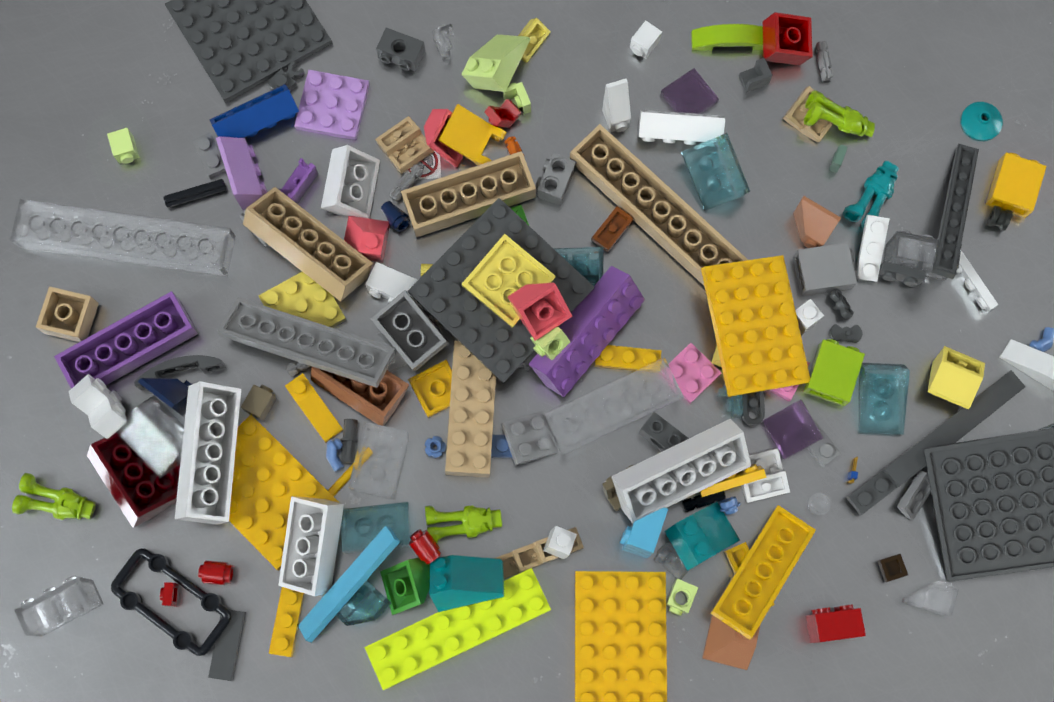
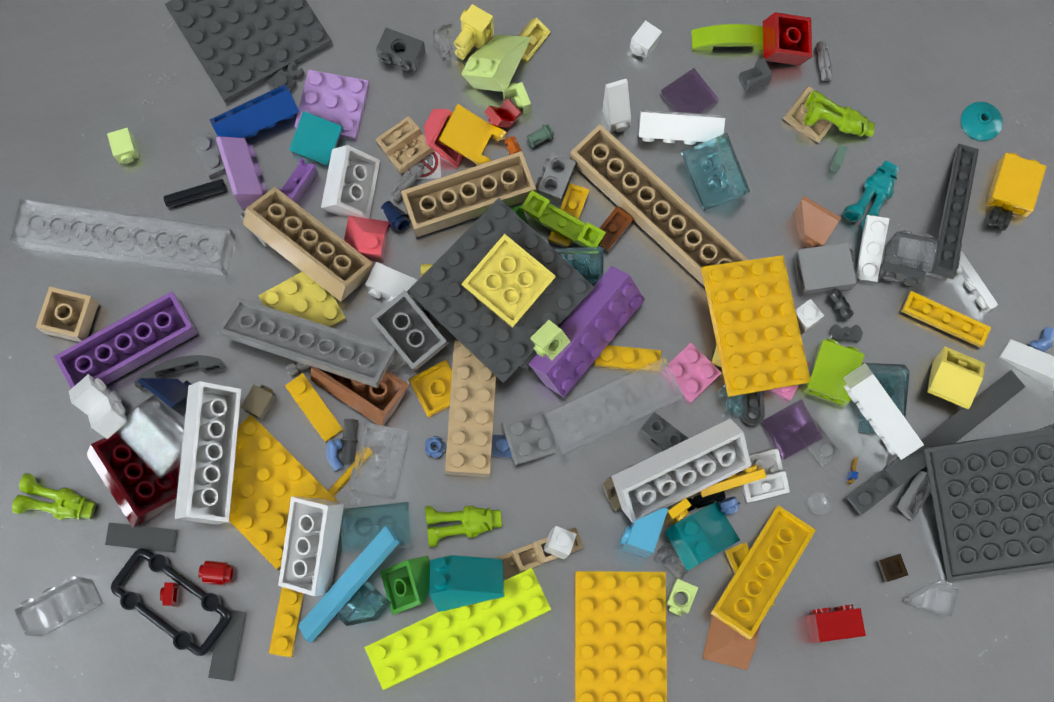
(141, 537): none -> dark grey tile
(315, 138): none -> teal tile
(424, 546): red brick -> none
(476, 31): none -> light yellow brick
(540, 135): none -> sand green pin
(540, 308): coral slope -> none
(561, 222): none -> lime slope
(572, 204): none -> yellow plate
(677, 513): none -> yellow plate
(884, 414): none -> white brick
(946, 319): none -> yellow plate

